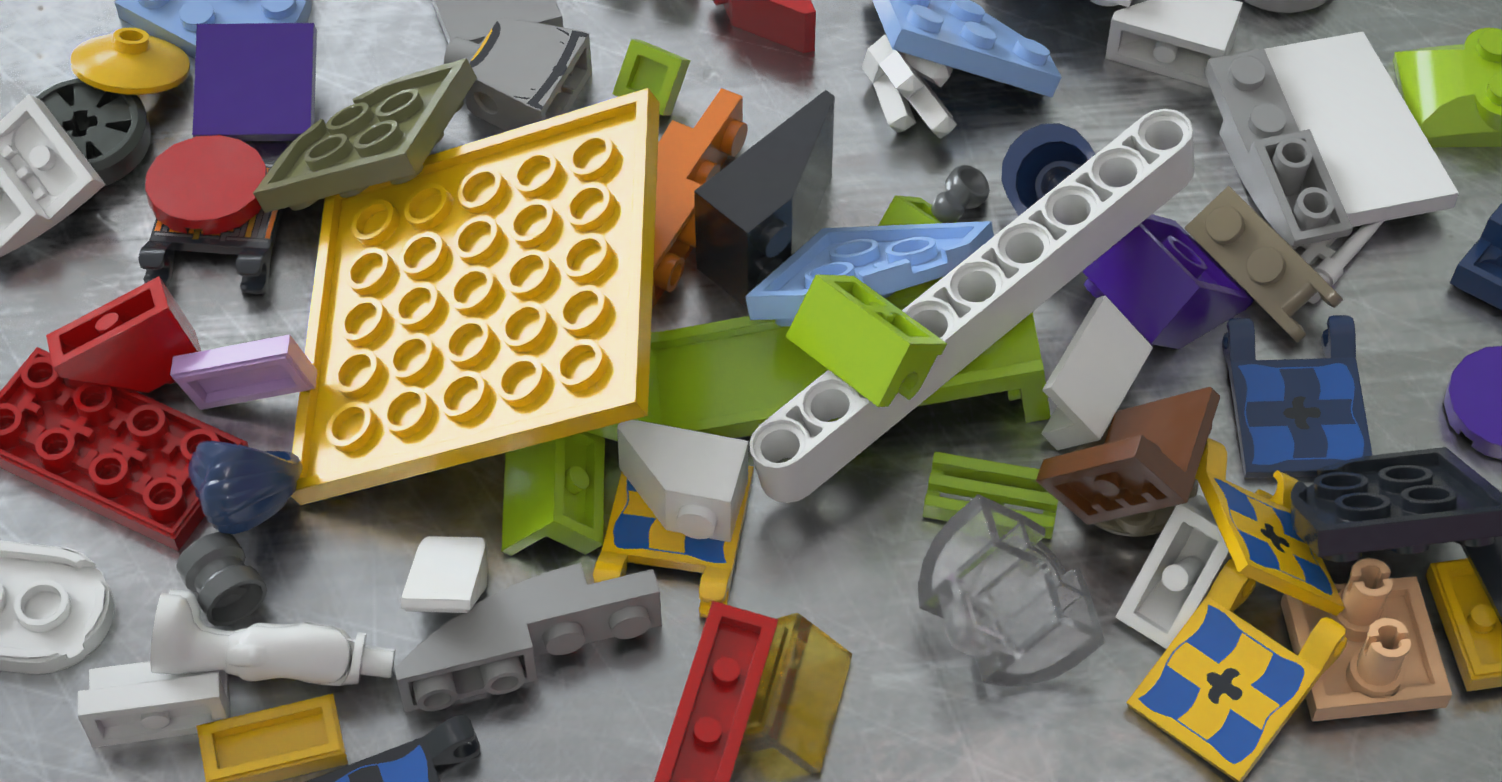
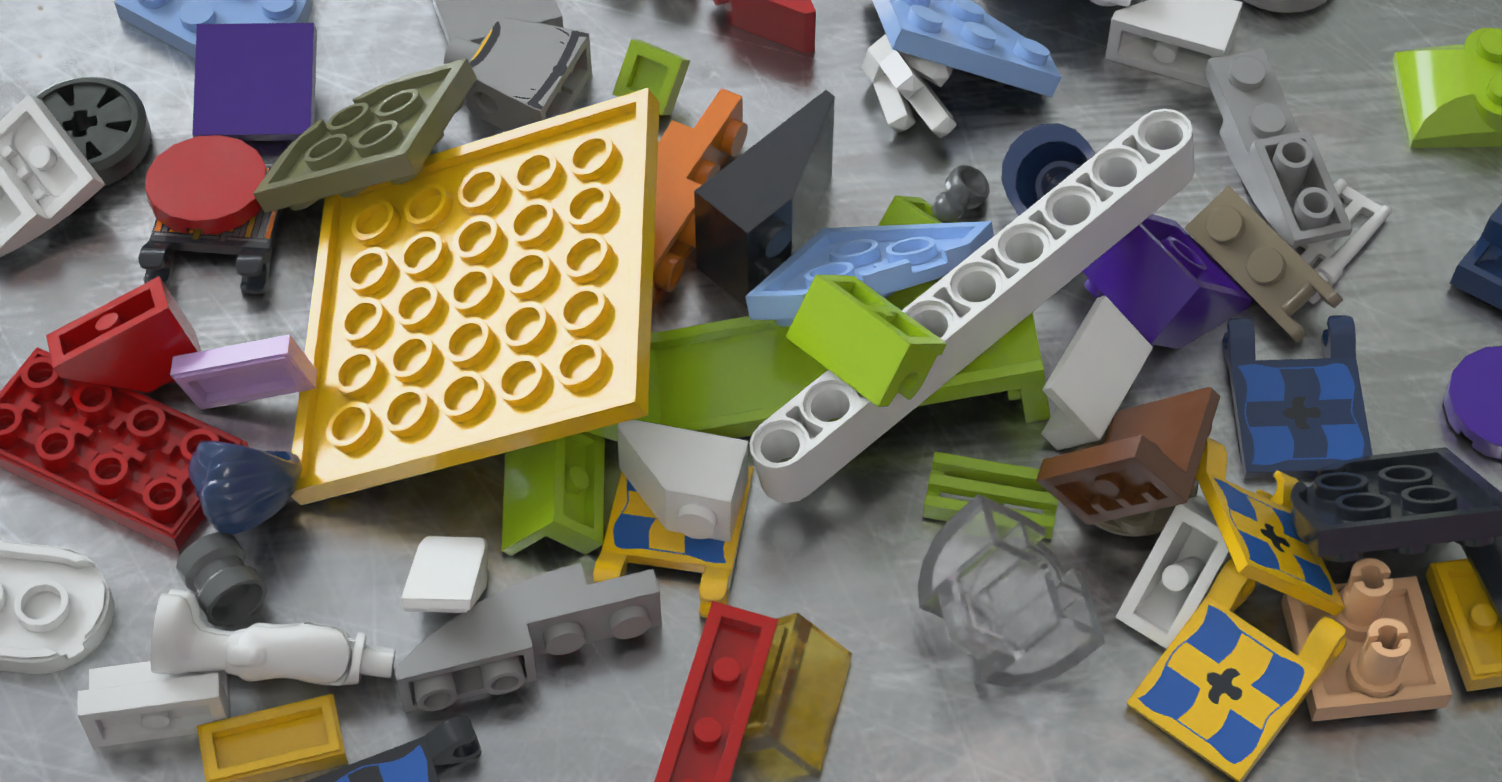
(130, 63): yellow dish -> none
(1361, 129): white tile -> none

